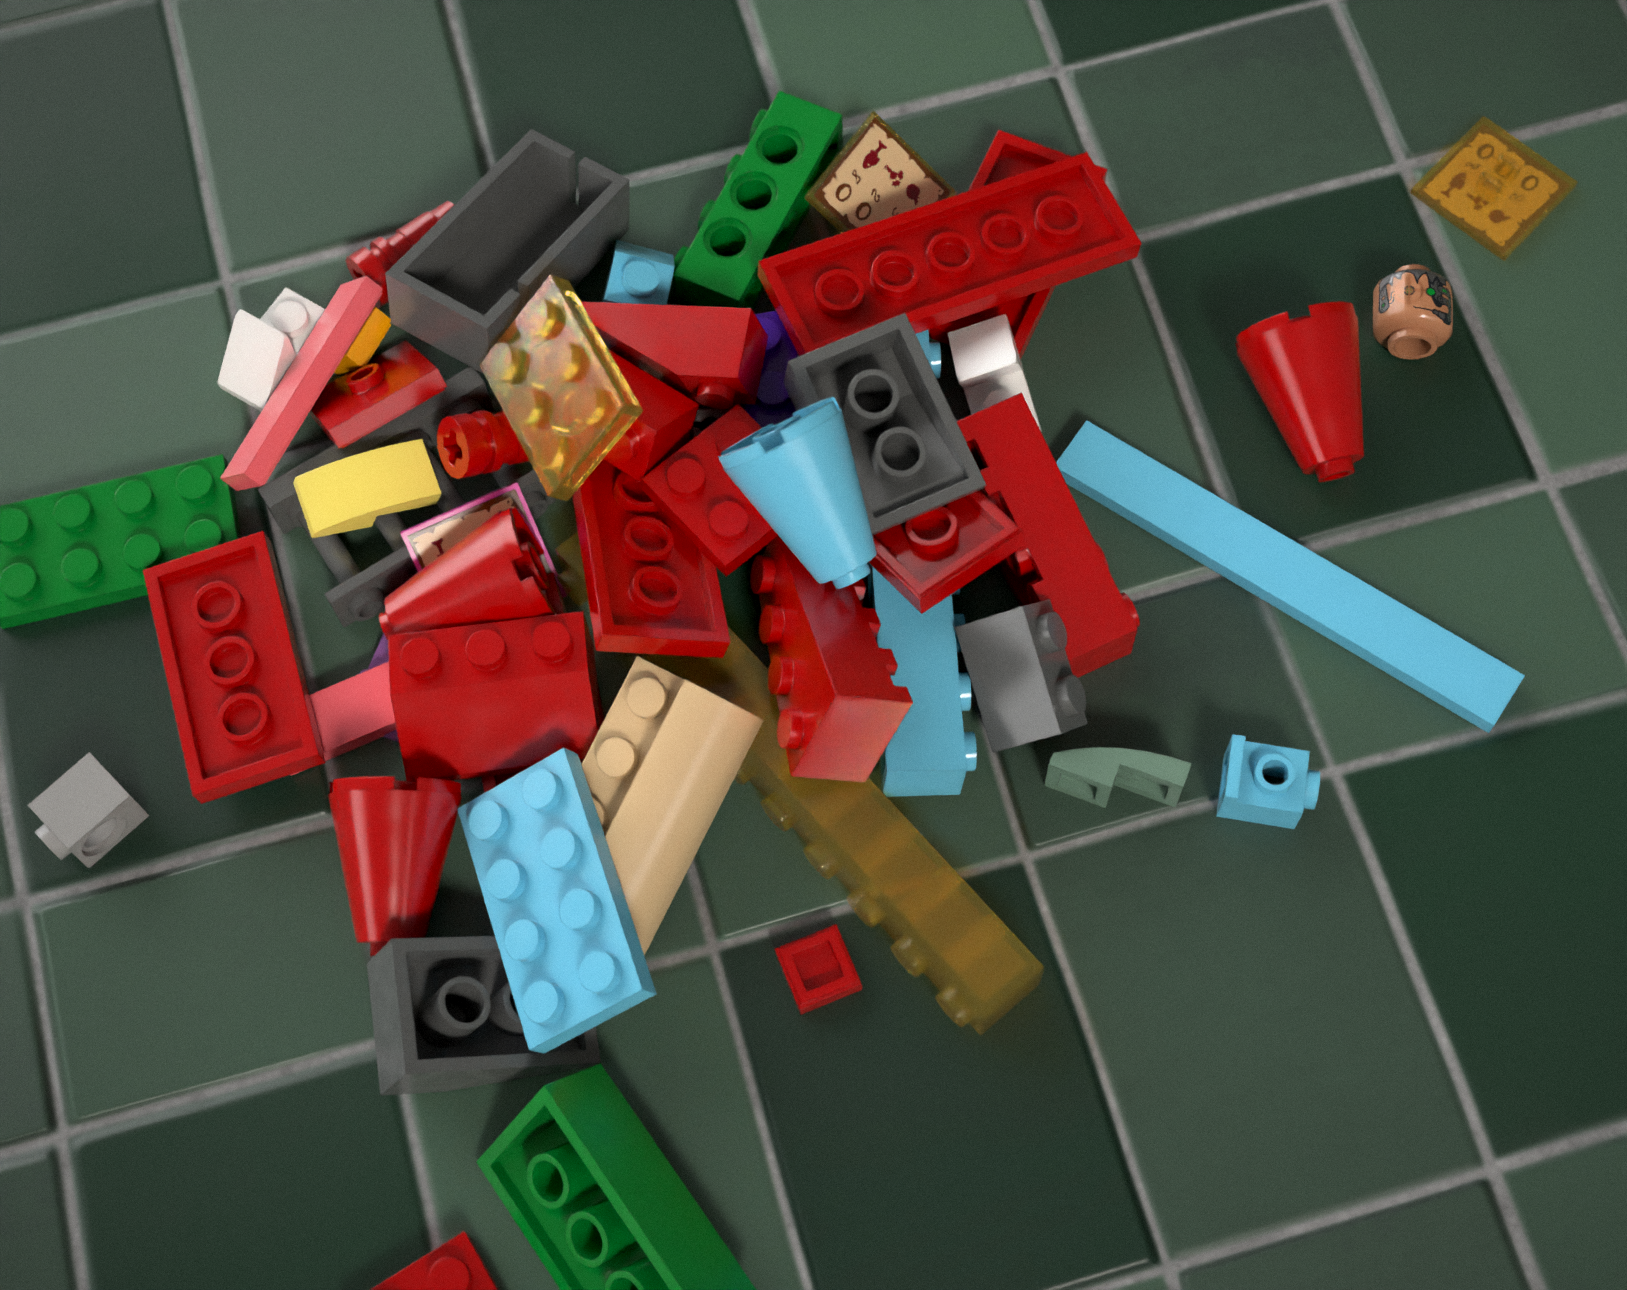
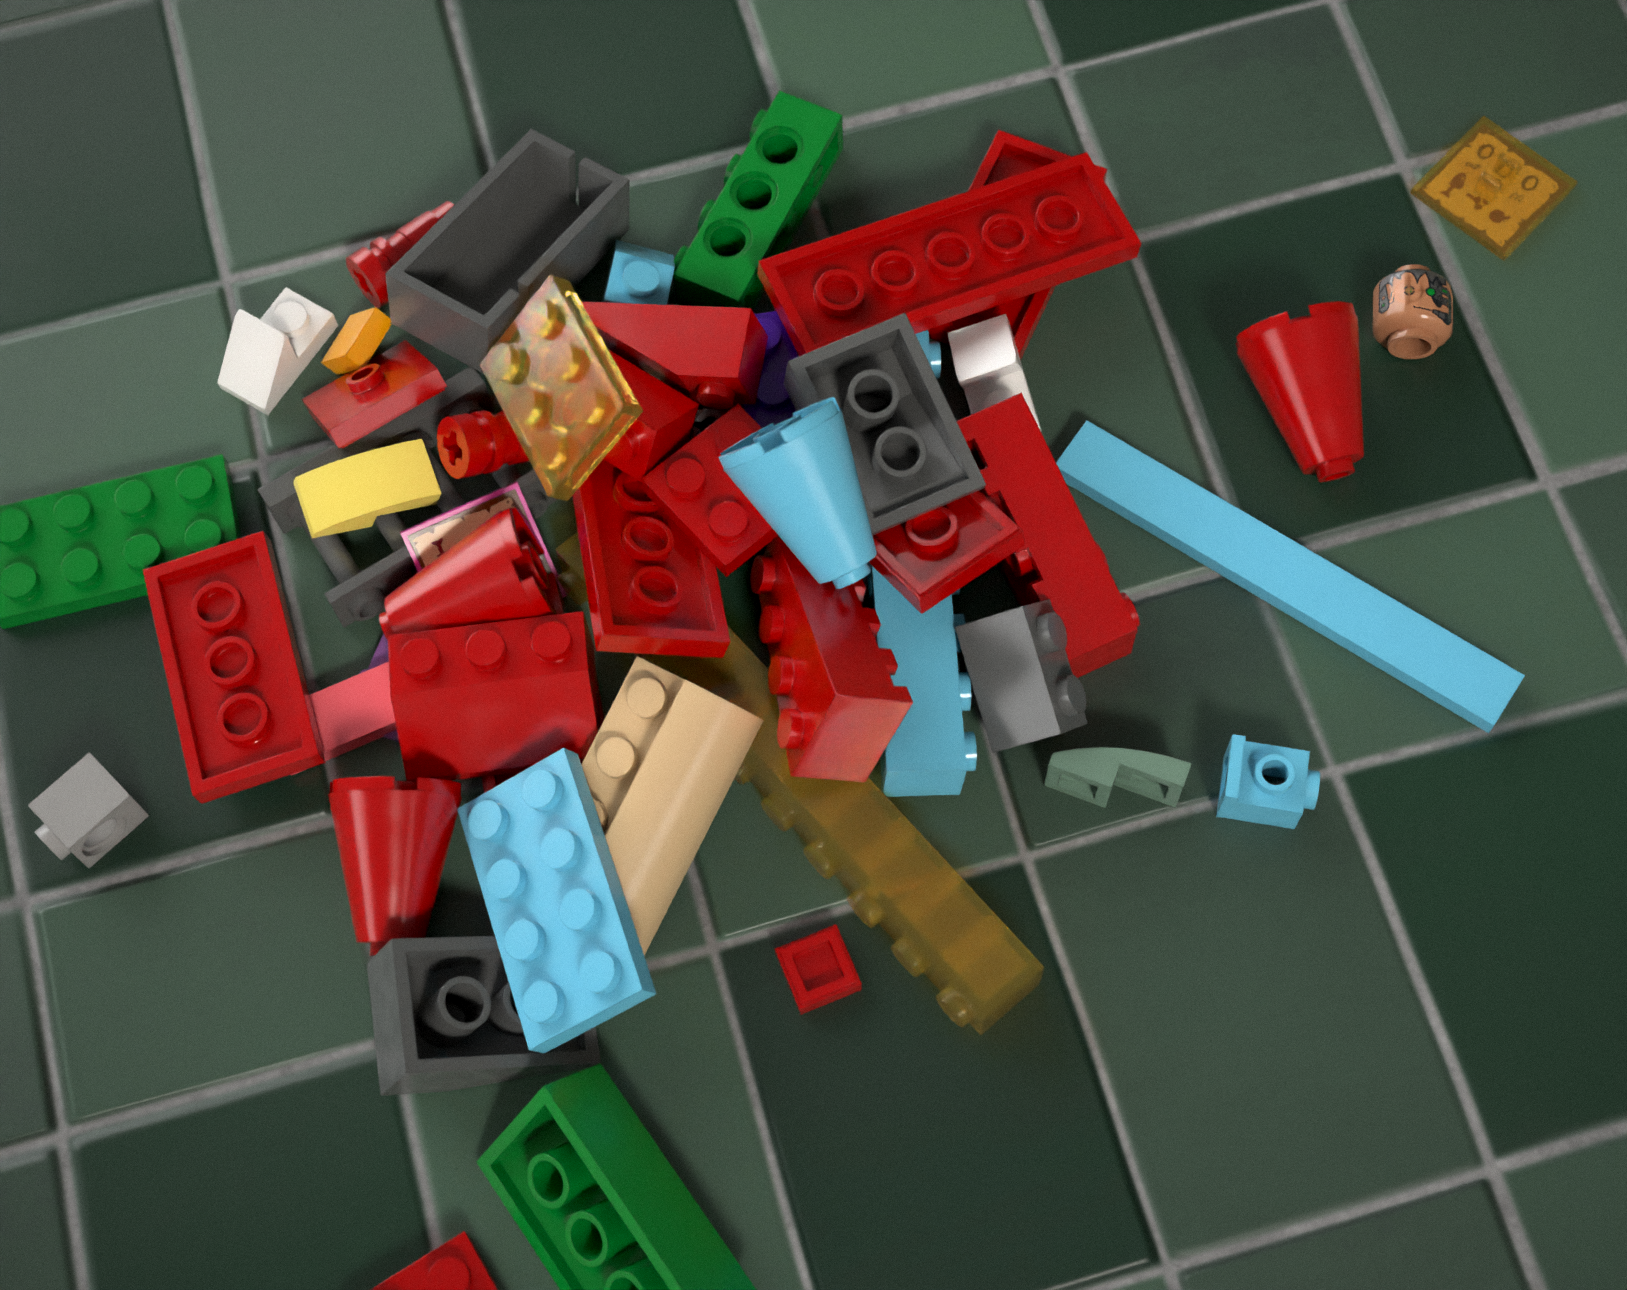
(302, 384): coral tile -> none
(875, 179): tan piece -> none

